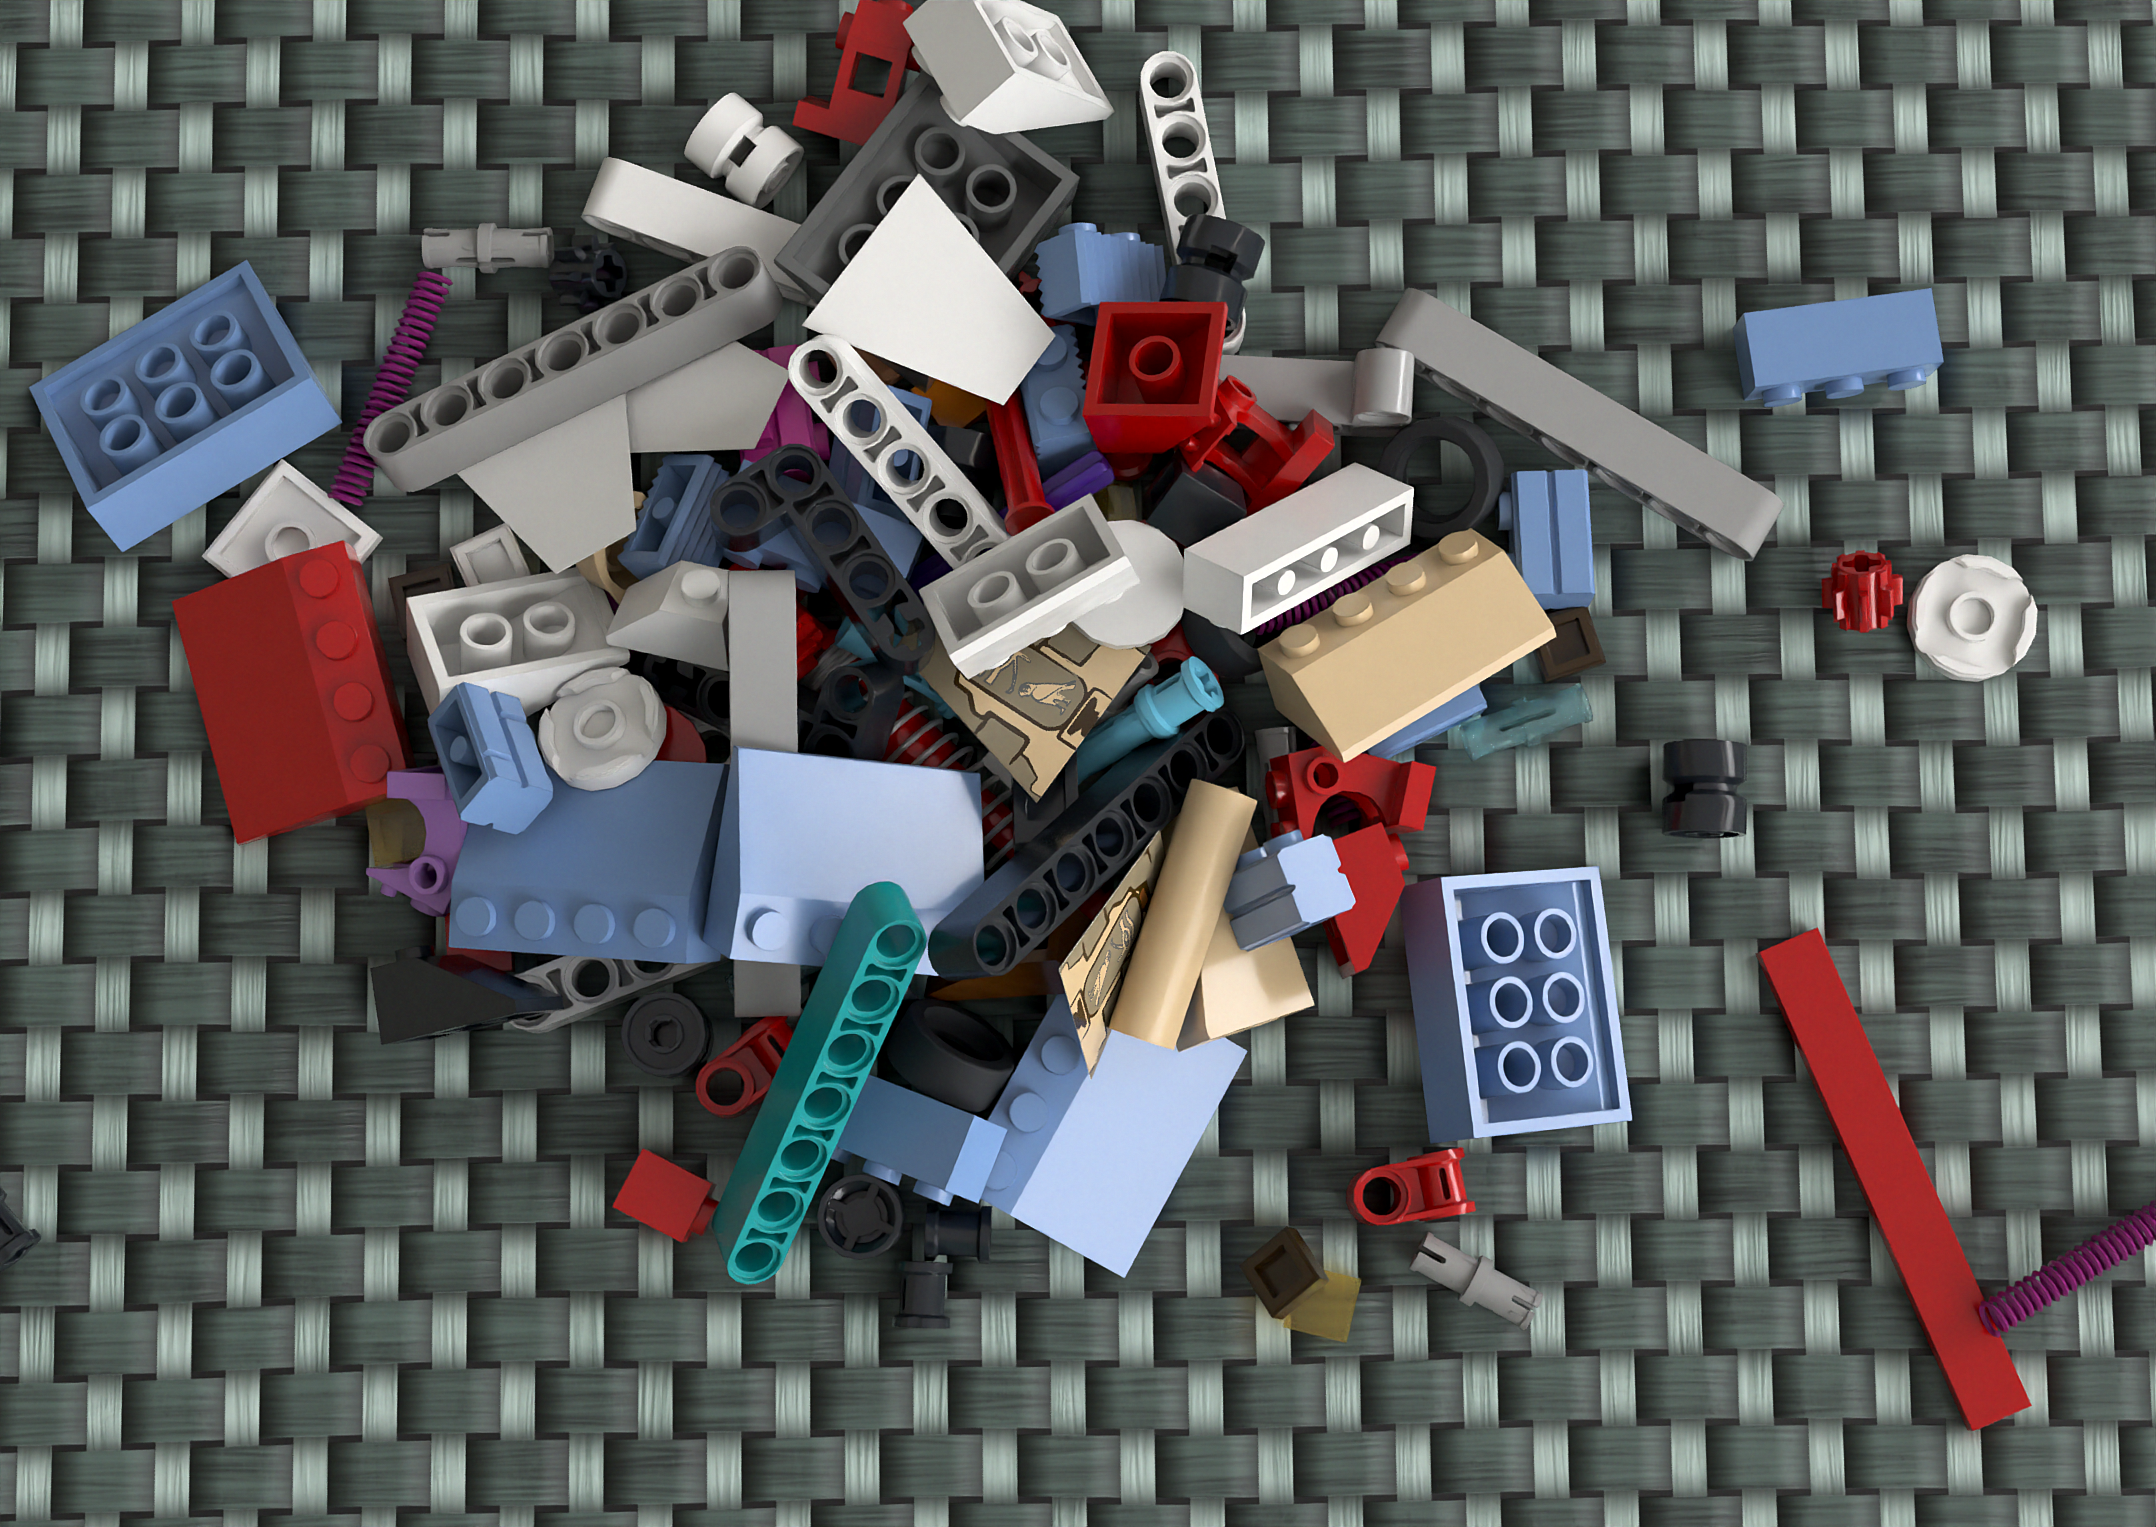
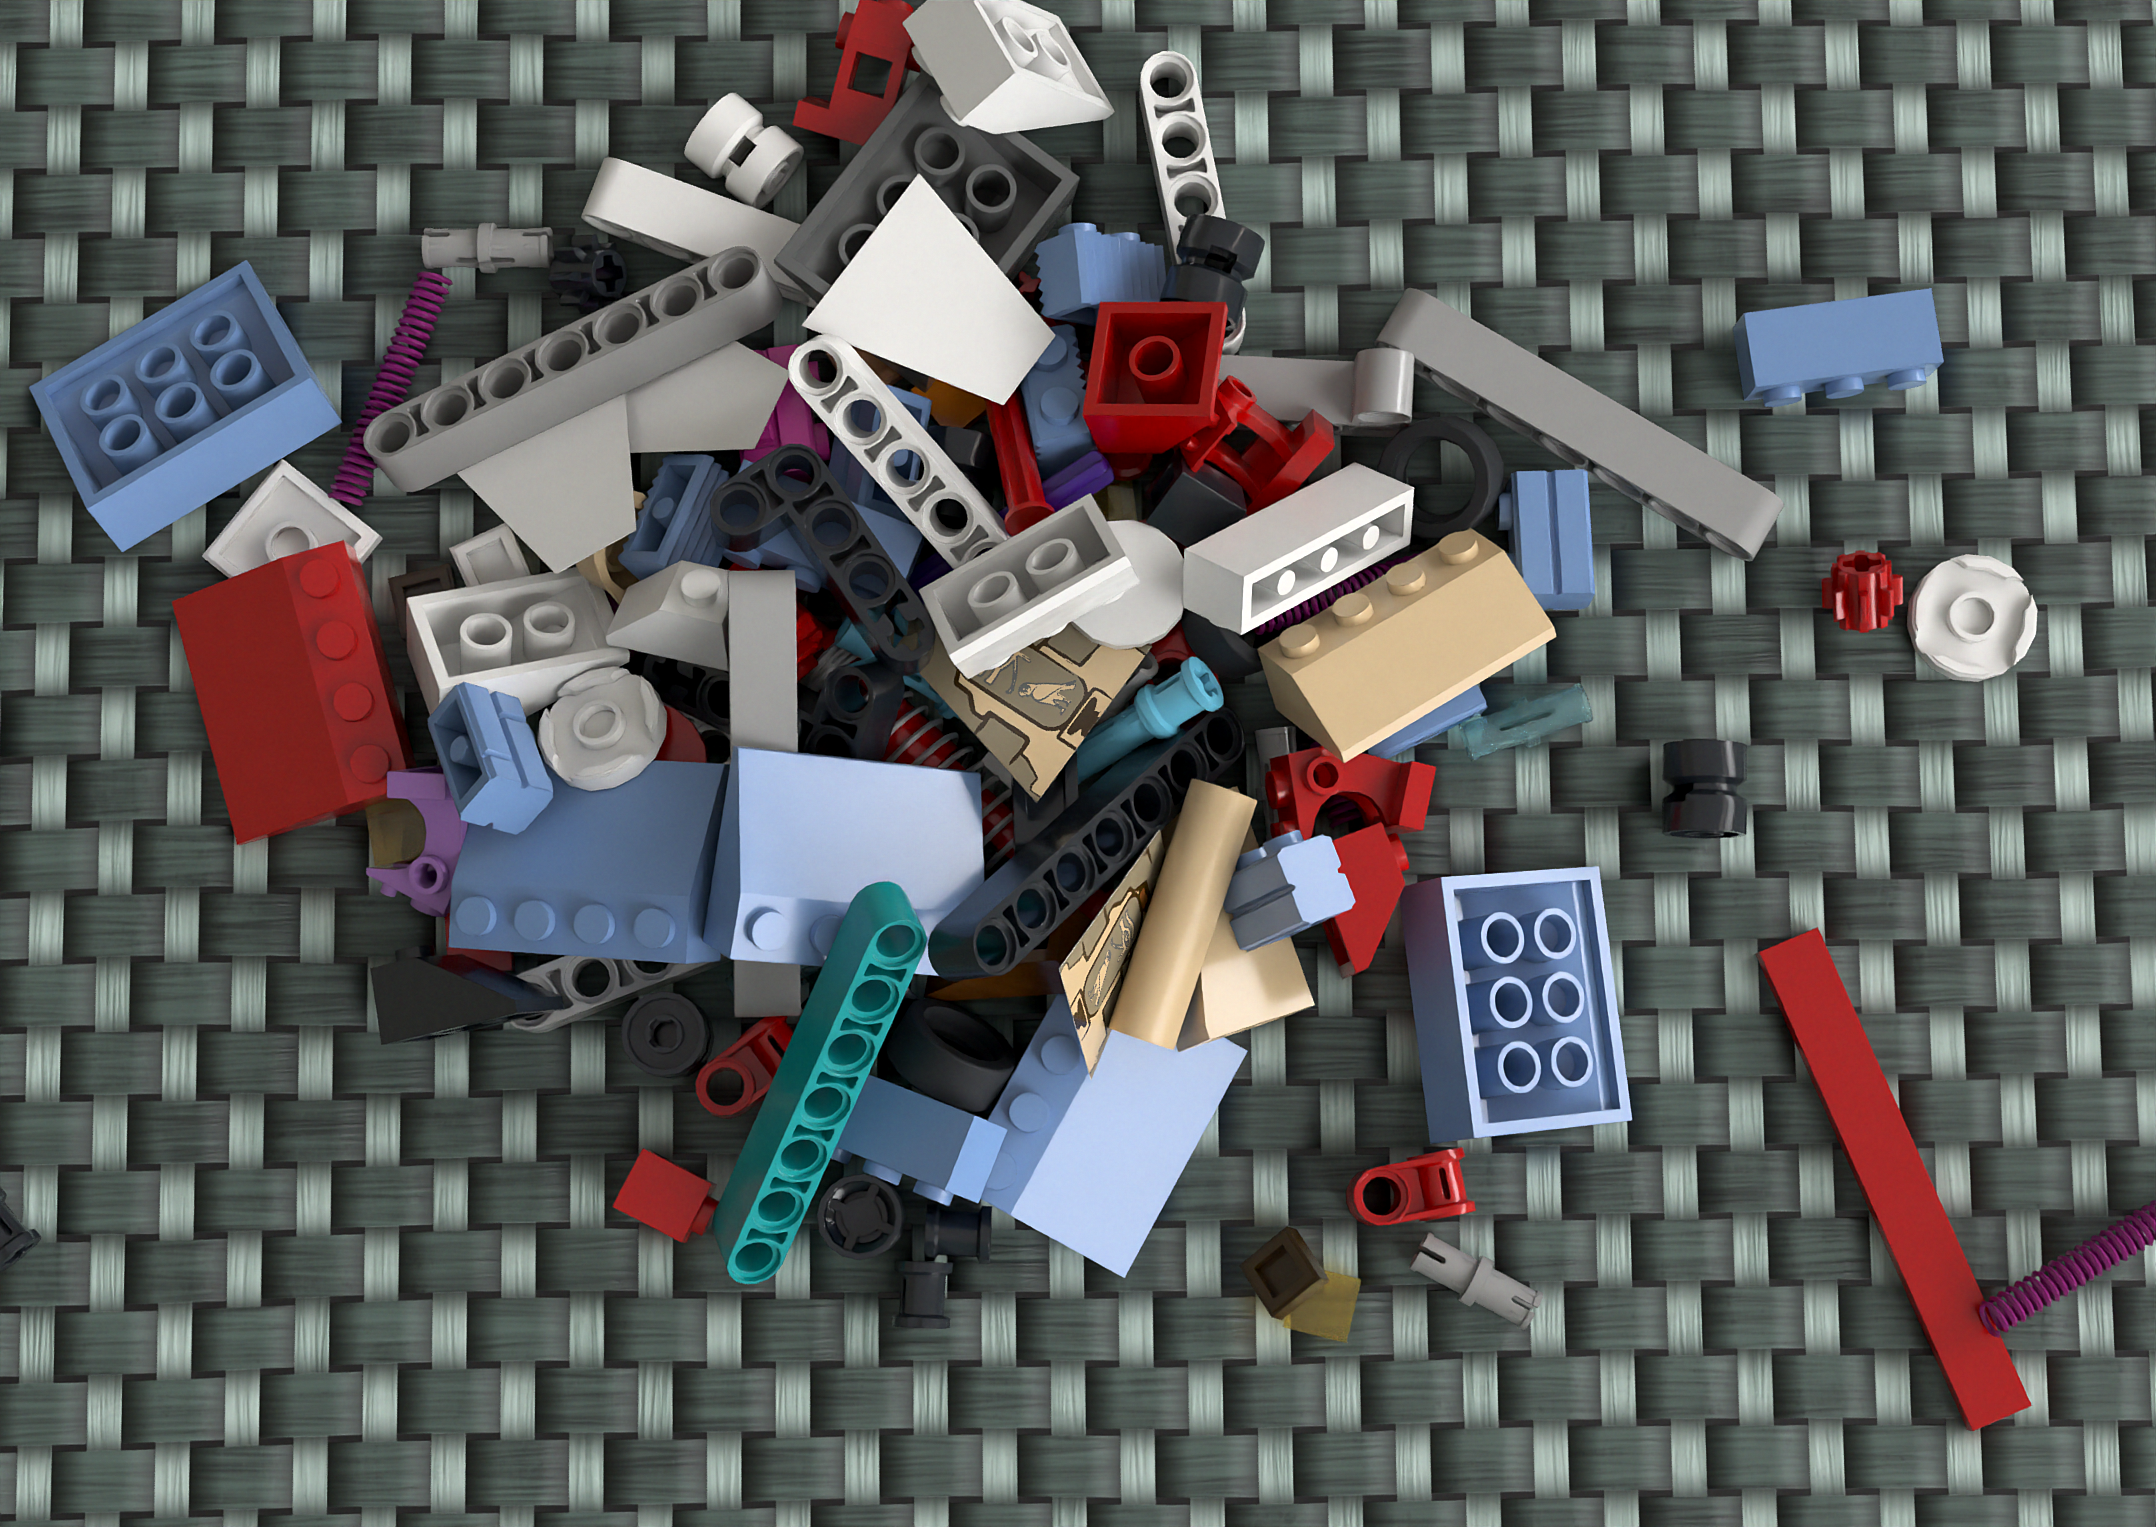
(1573, 648): dark brown tile -> none

